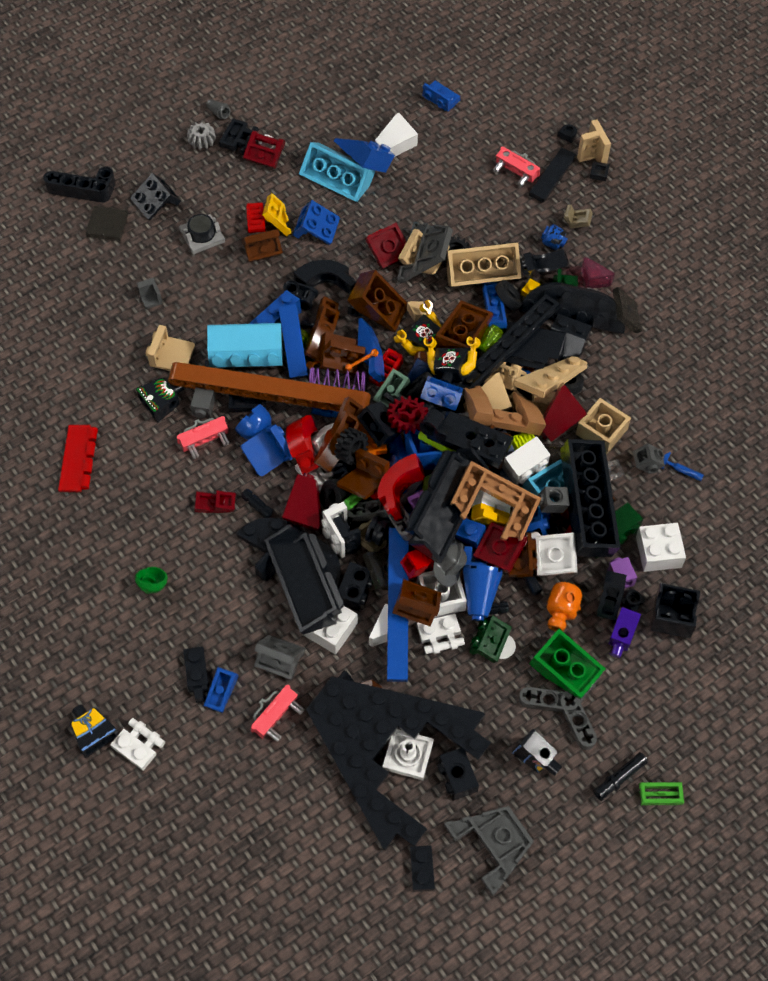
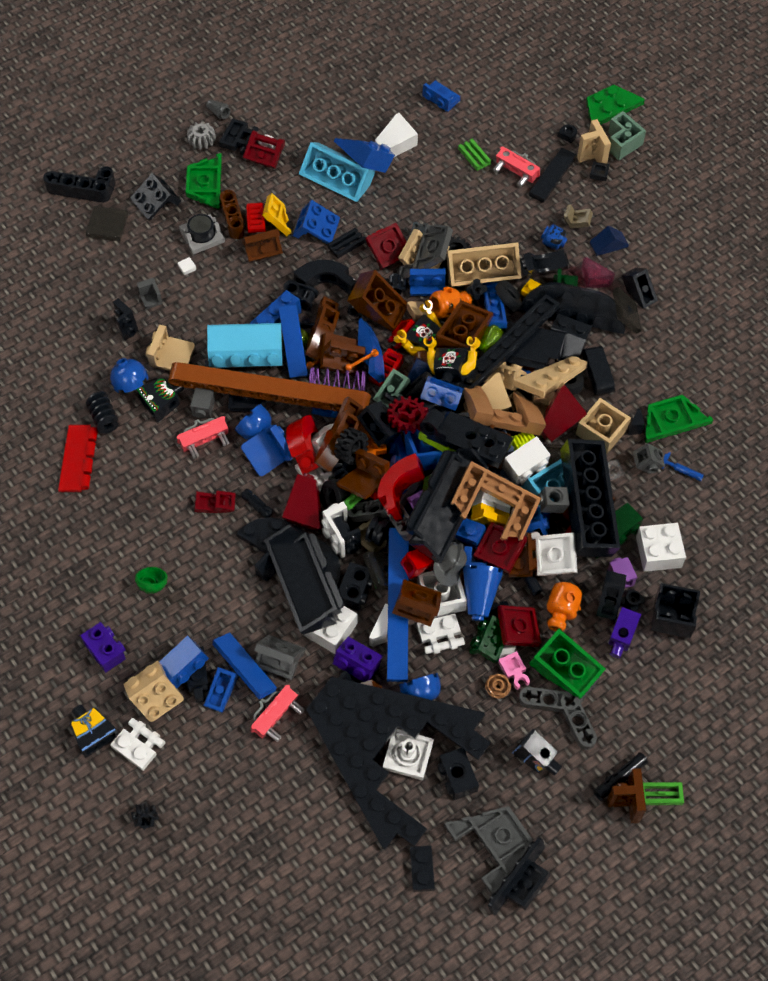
(102, 412): none -> black piece
(103, 647): none -> dark purple brick
(125, 320): none -> black bracket
(128, 375): none -> blue cylinder
(144, 815): none -> black gear
(153, 692): none -> tan bracket
(183, 661): none -> brick
(186, 266): none -> white piece
(204, 181): none -> green wing
(232, 214): none -> reddish brown beam
(244, 665): none -> blue tile
(344, 241): none -> black tile
(355, 660): none -> dark purple brick
(397, 282): none -> black gear
(404, 325): none -> red plate
(424, 687): none -> blue cylinder
(426, 281): none -> blue bracket
(446, 300): none -> orange piece
(476, 152): none -> bright green tile
(476, 284): none -> black plate
(500, 680): none -> medium nougat plate
(514, 667): none -> bright pink plate
(519, 626): none -> dark red tile
(523, 882): none -> black bracket
(598, 370): none -> black beam
(608, 241): none -> dark blue slope
(611, 102): none -> green wing
(625, 135): none -> sand green brick
(630, 795): none -> reddish brown bracket
(637, 424): none -> black slope
(640, 286): none -> black slope
(673, 417): none -> green wing

